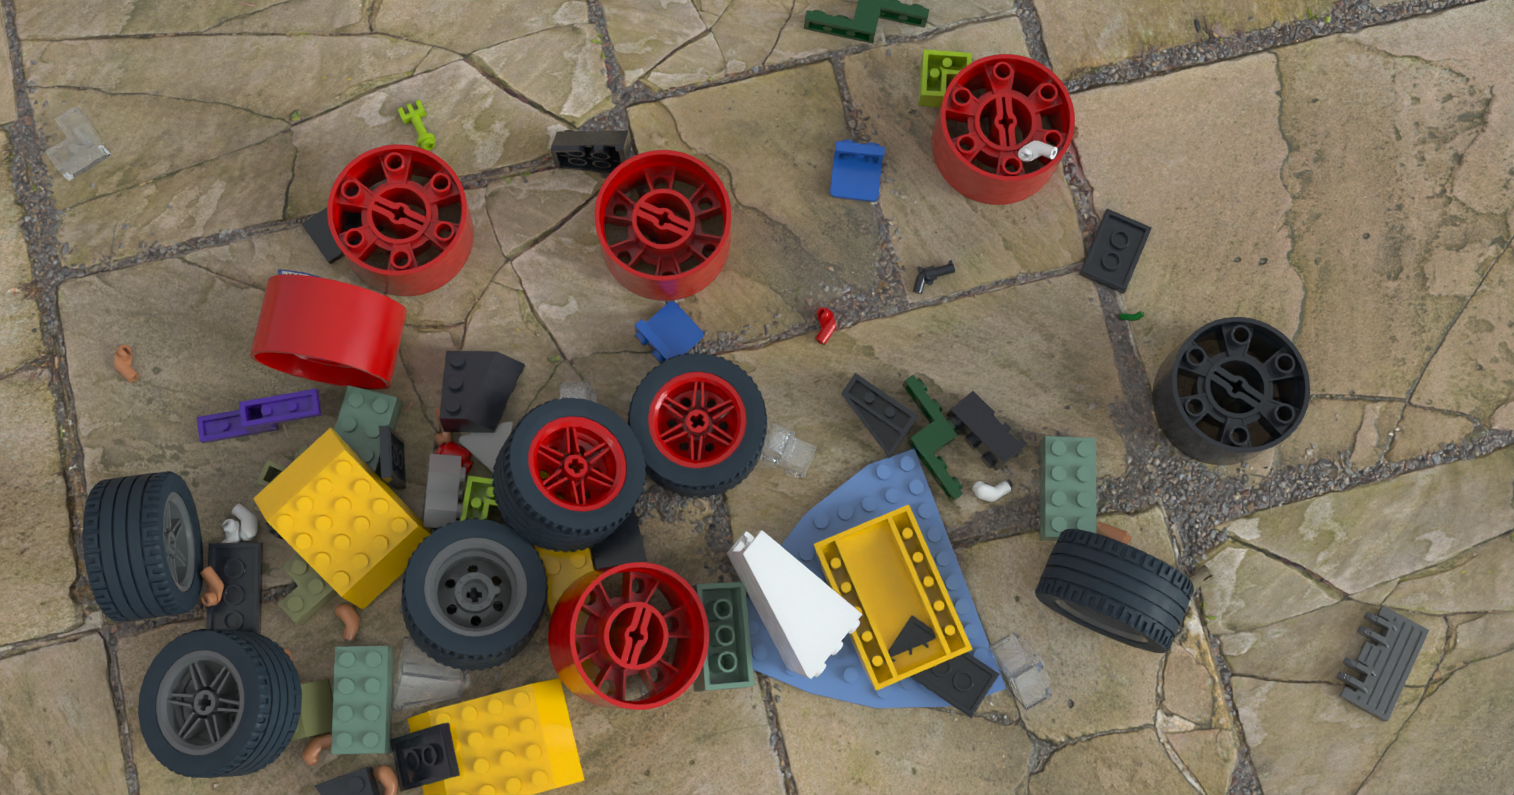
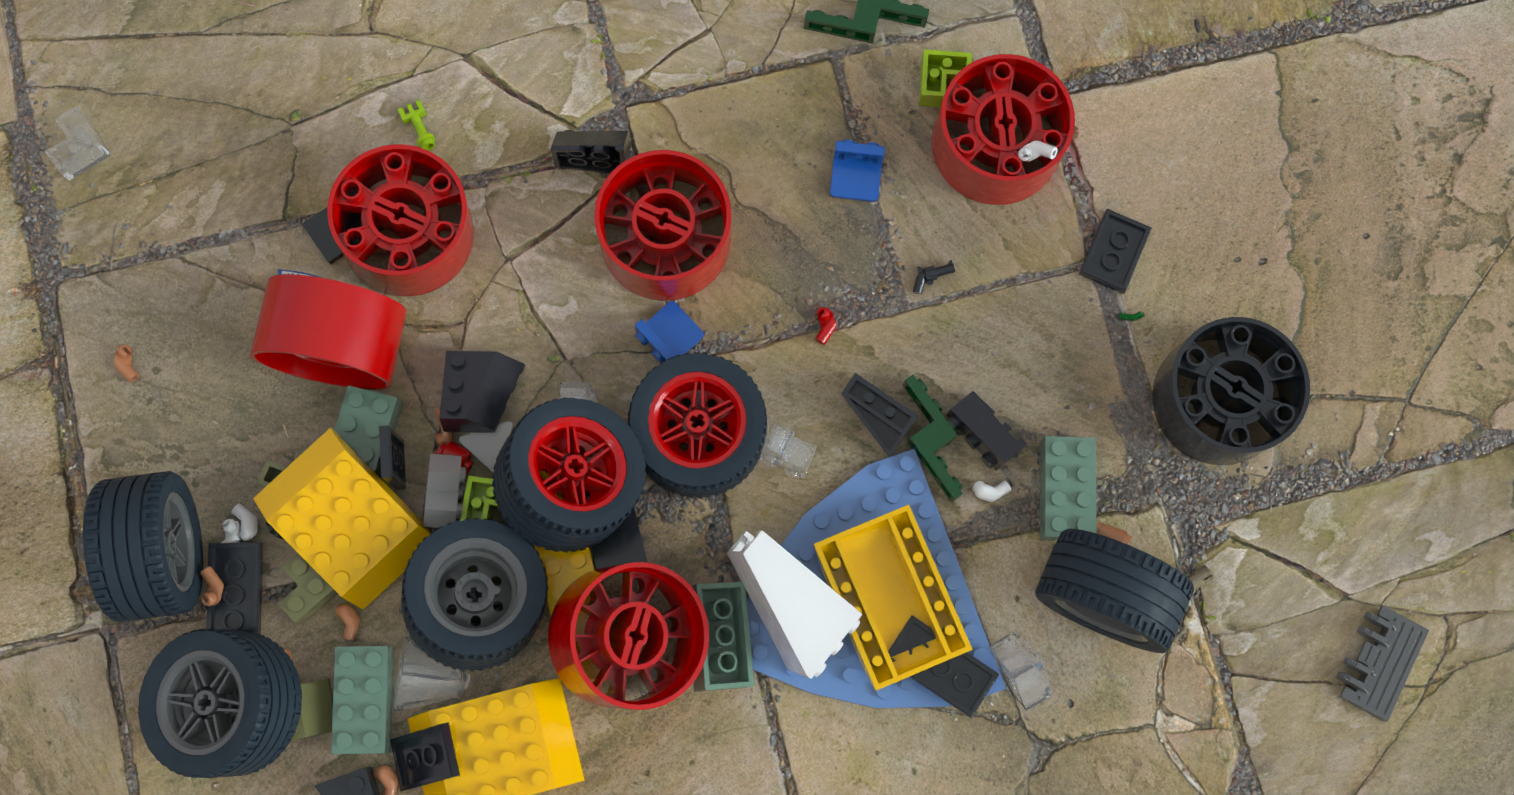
(259, 416): dark purple bracket -> none
(313, 748): nougat arm -> none

